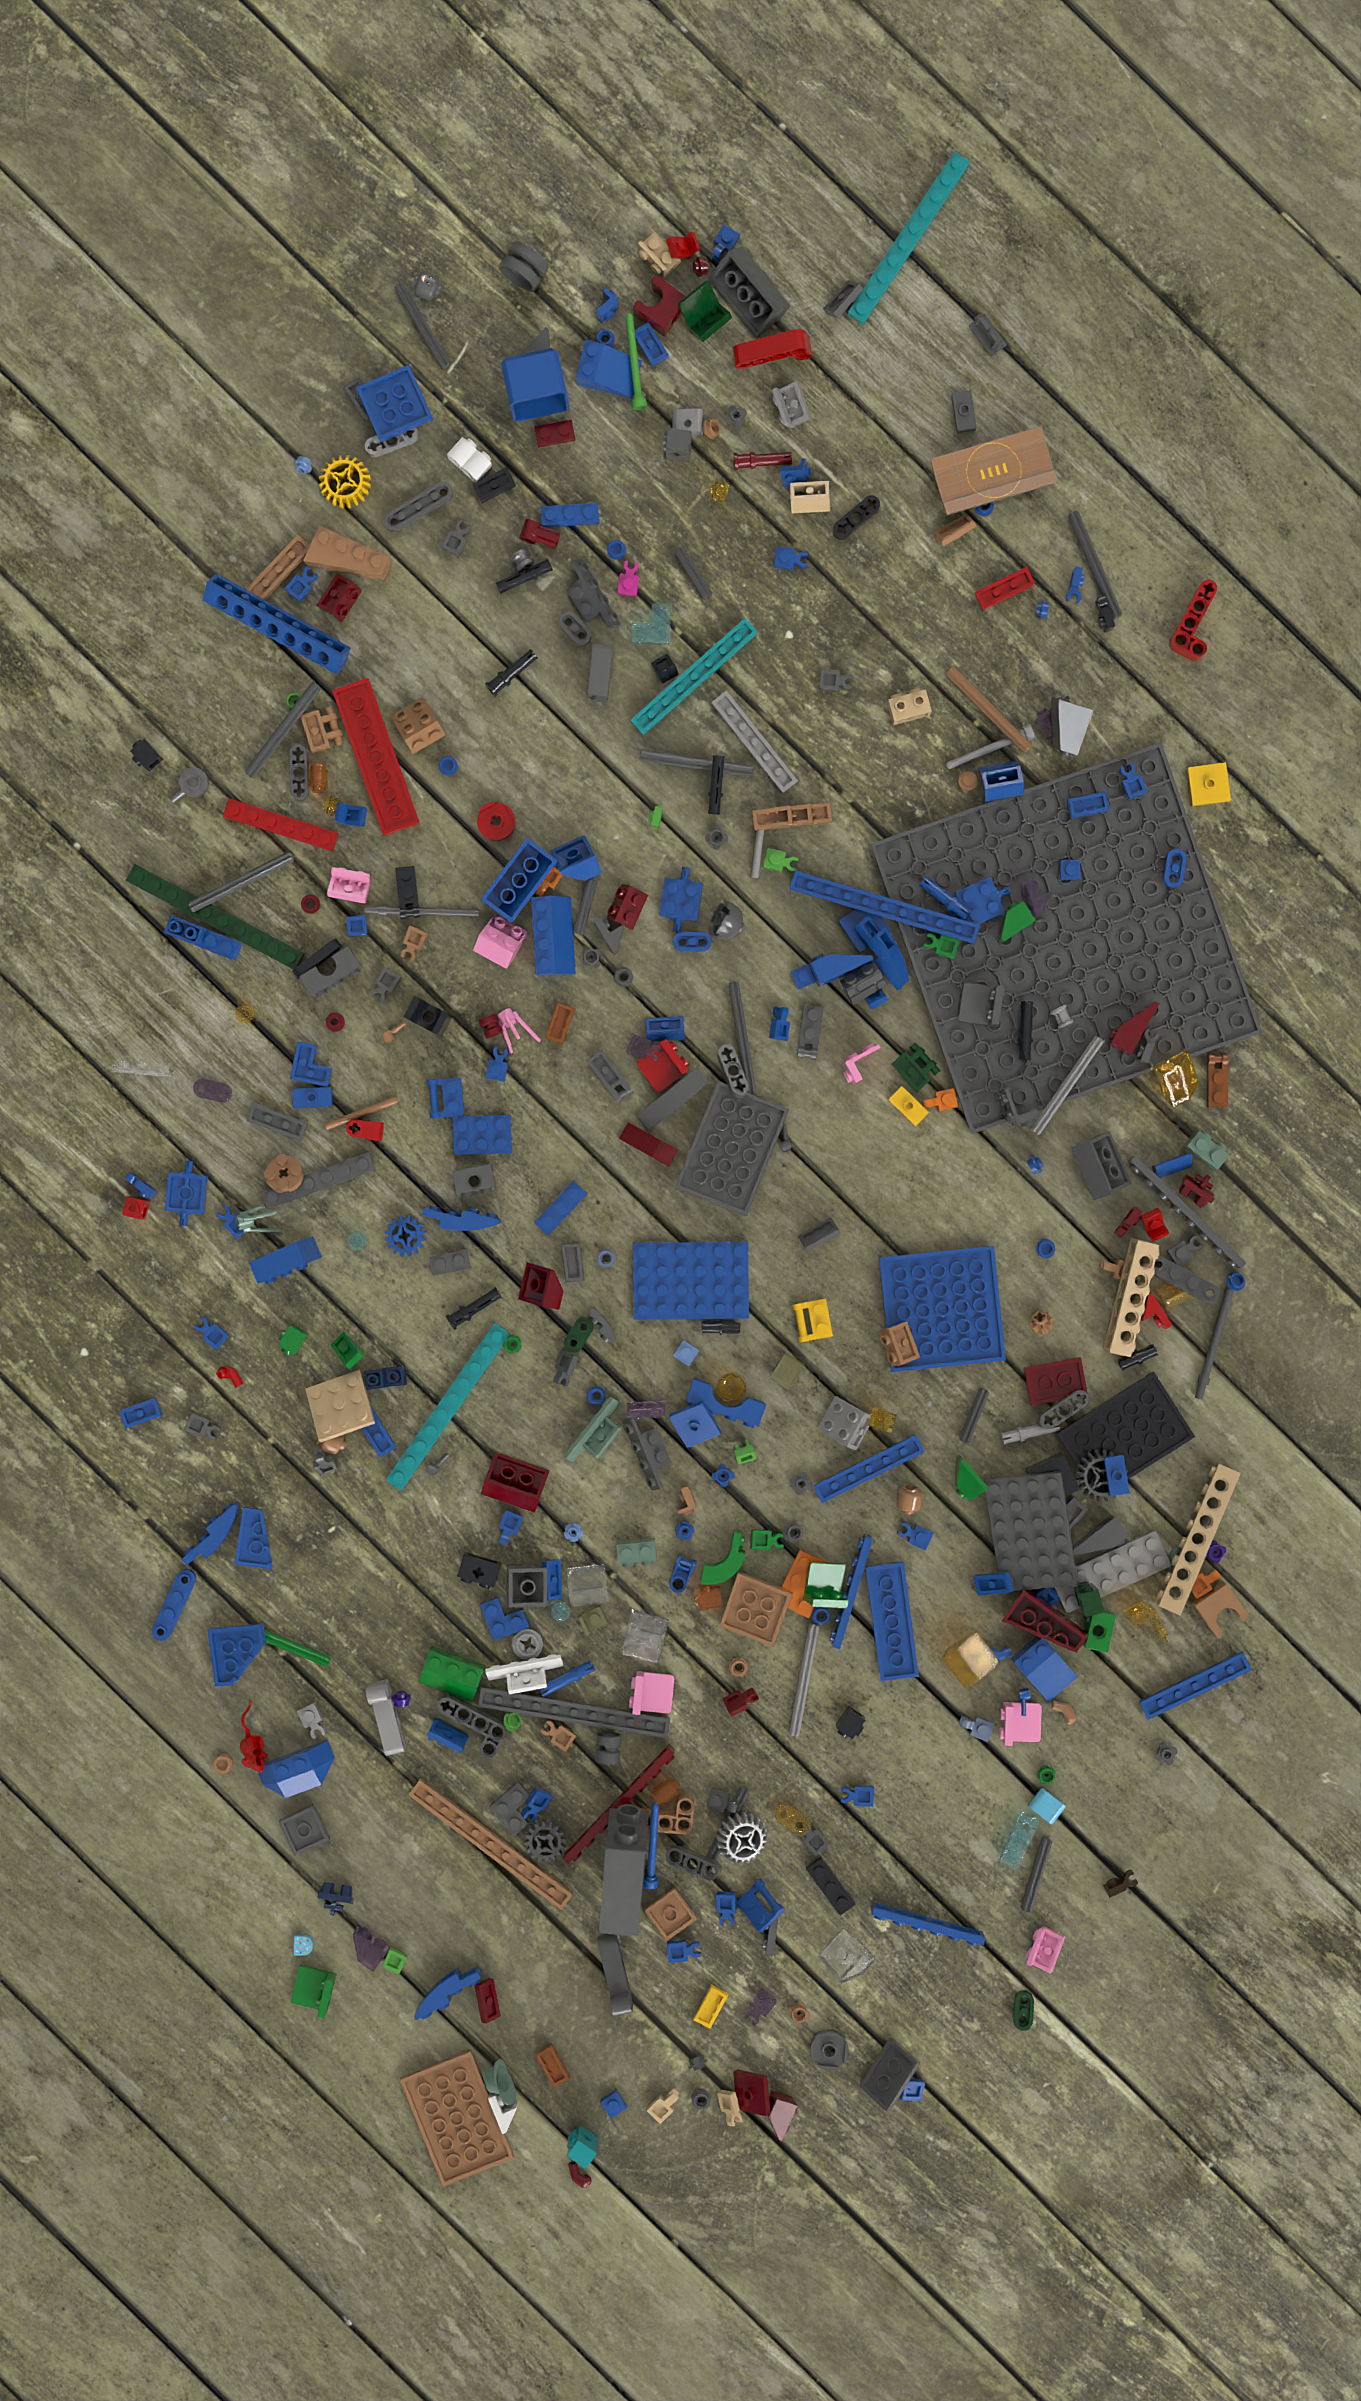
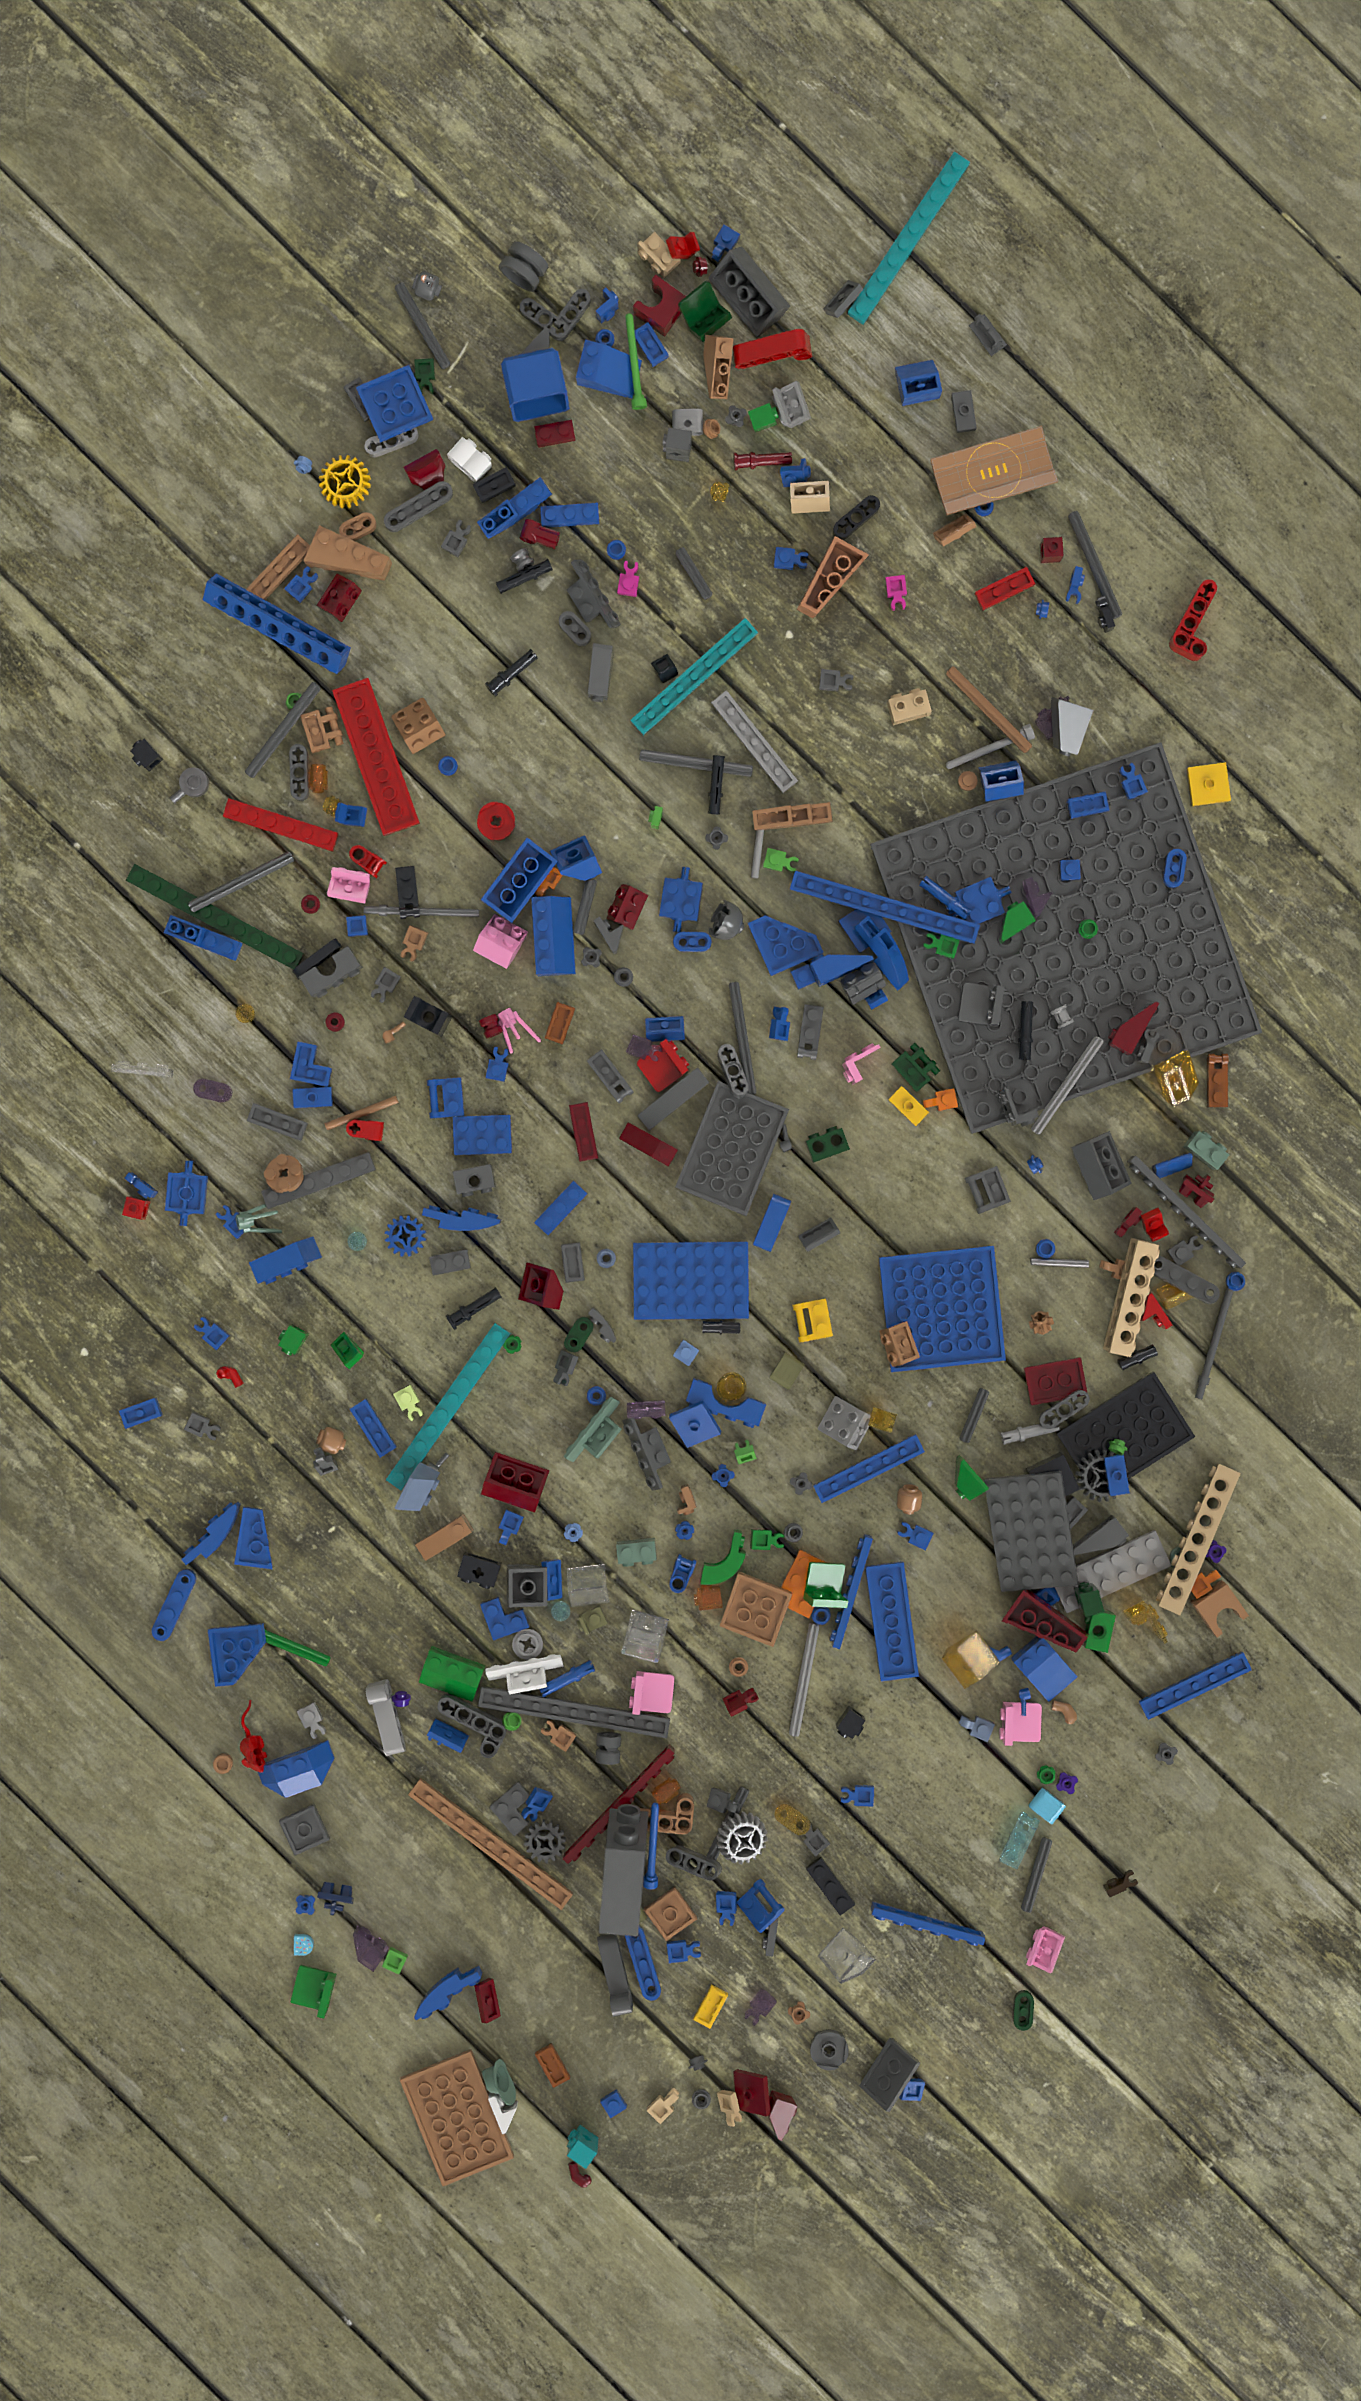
(309, 1900): none -> blue plate
(340, 1406): tan plate -> none
(357, 526): none -> medium nougat plate
(370, 862): none -> red piece
(385, 1377): dark blue slope -> none
(407, 1399): none -> yellowish green plate
(418, 1488): none -> sand blue slope
(425, 372): none -> dark green plate
(426, 470): none -> dark red slope
(444, 1537): none -> medium nougat slope
(515, 509): none -> blue slope
(561, 320): none -> dark grey beam
(583, 1131): none -> dark red tile
(643, 1965): none -> blue plate
(658, 630): clear light blue plate -> none
(717, 364): none -> medium nougat slope
(763, 417): none -> green brick
(772, 1222): none -> blue beam
(783, 944): none -> blue plate
(828, 1149): none -> dark green brick
(833, 571): none -> nougat wedge
(896, 589): none -> dark pink plate
(918, 382): none -> blue slope
(993, 1187): none -> dark grey plate
(993, 1583): blue plate -> none
(1051, 550): none -> dark red brick
(1059, 1262): none -> flat silver bar
(1066, 1778): none -> dark purple plate
(1088, 928): none -> green plate
(1117, 1446): none -> bright green plate

